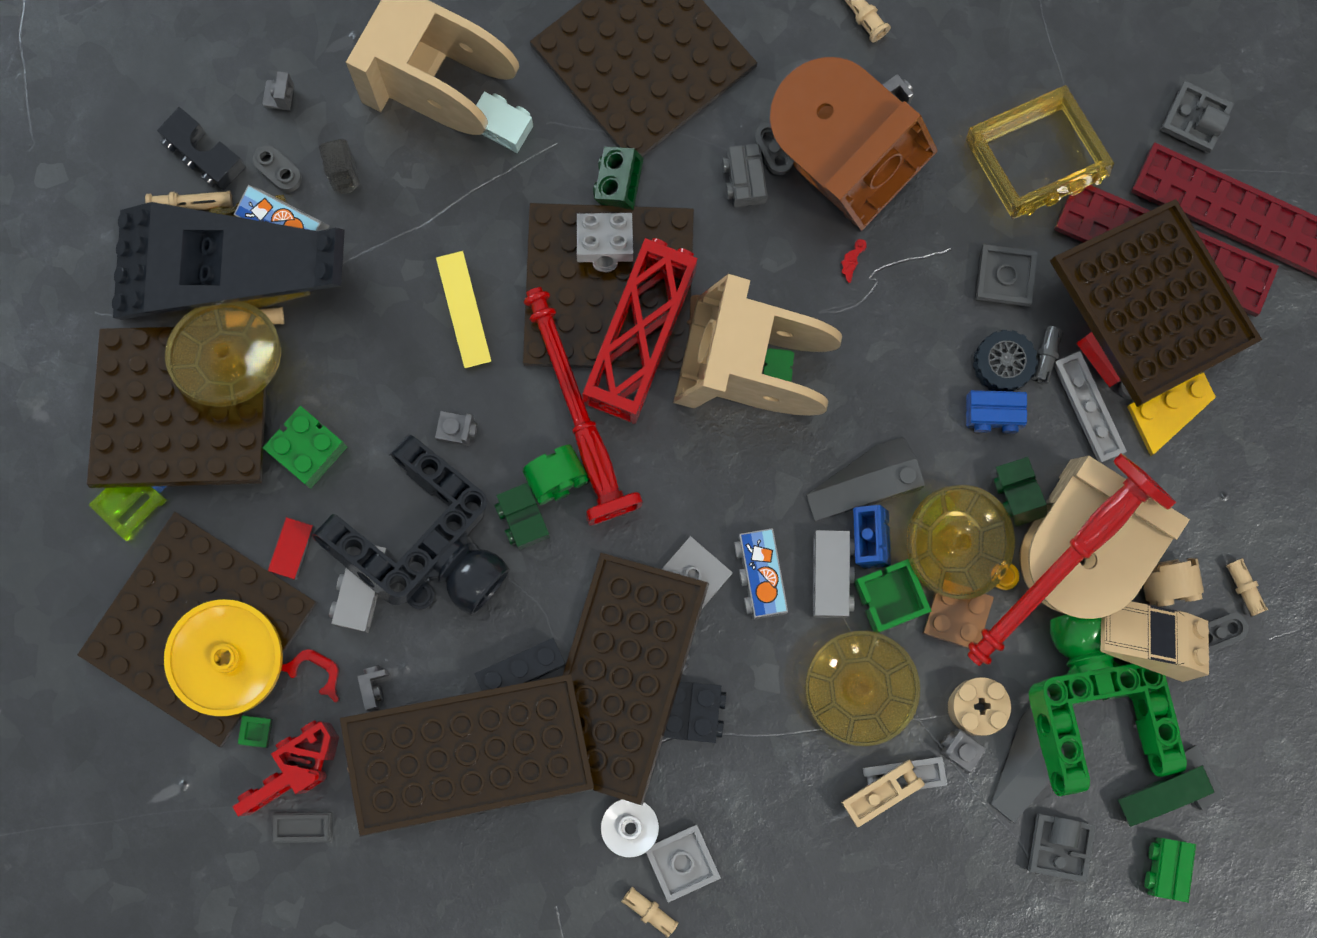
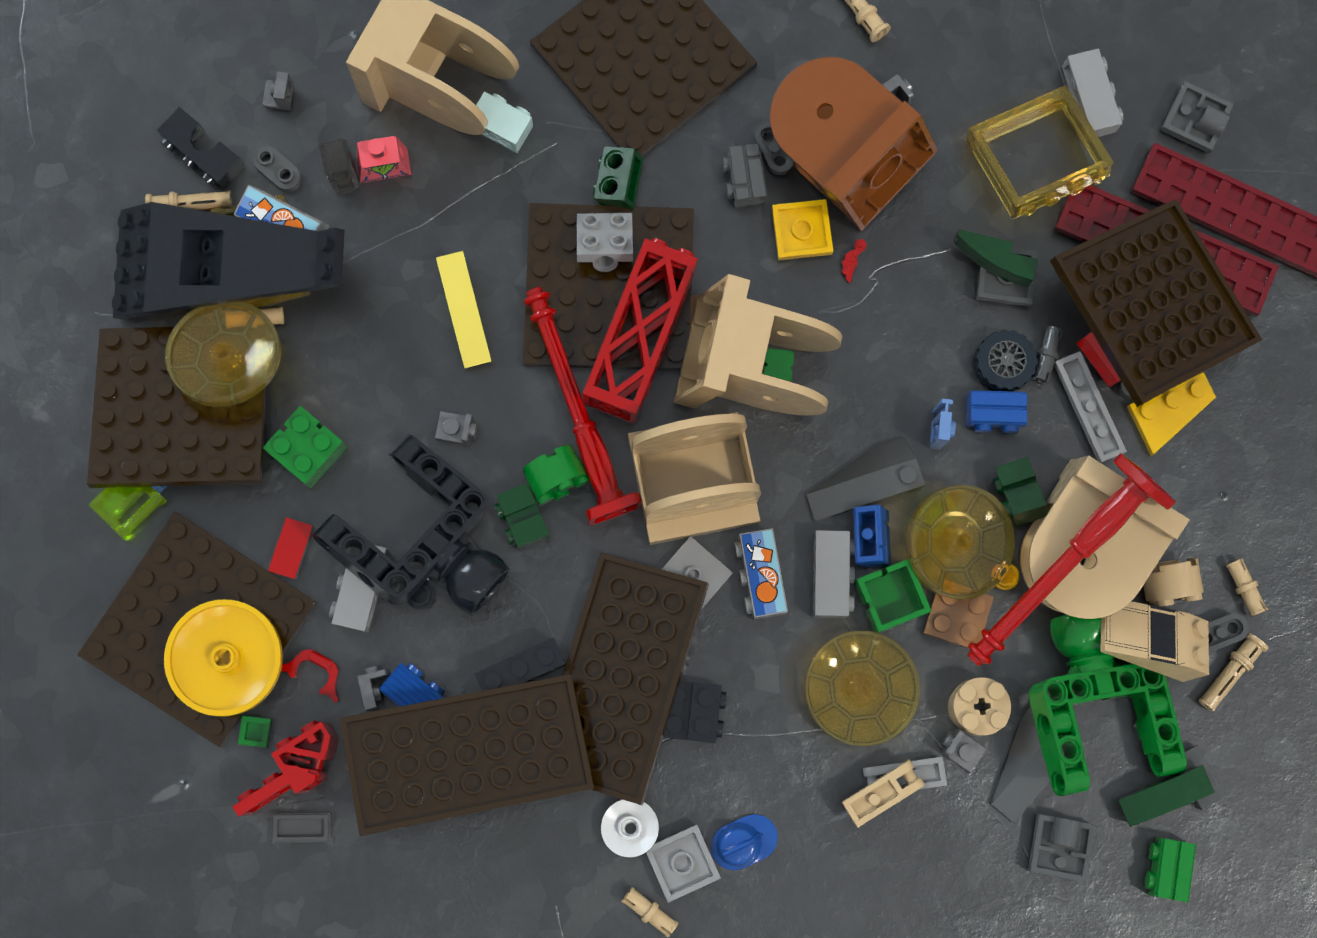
(382, 159): none -> coral torso
(407, 687): none -> blue brick
(695, 477): none -> tan piece
(744, 842): none -> blue piece
(802, 229): none -> yellow plate
(941, 426): none -> medium blue plate
(996, 257): none -> dark green slope
(1093, 91): none -> light grey brick
(1241, 661): none -> tan pin

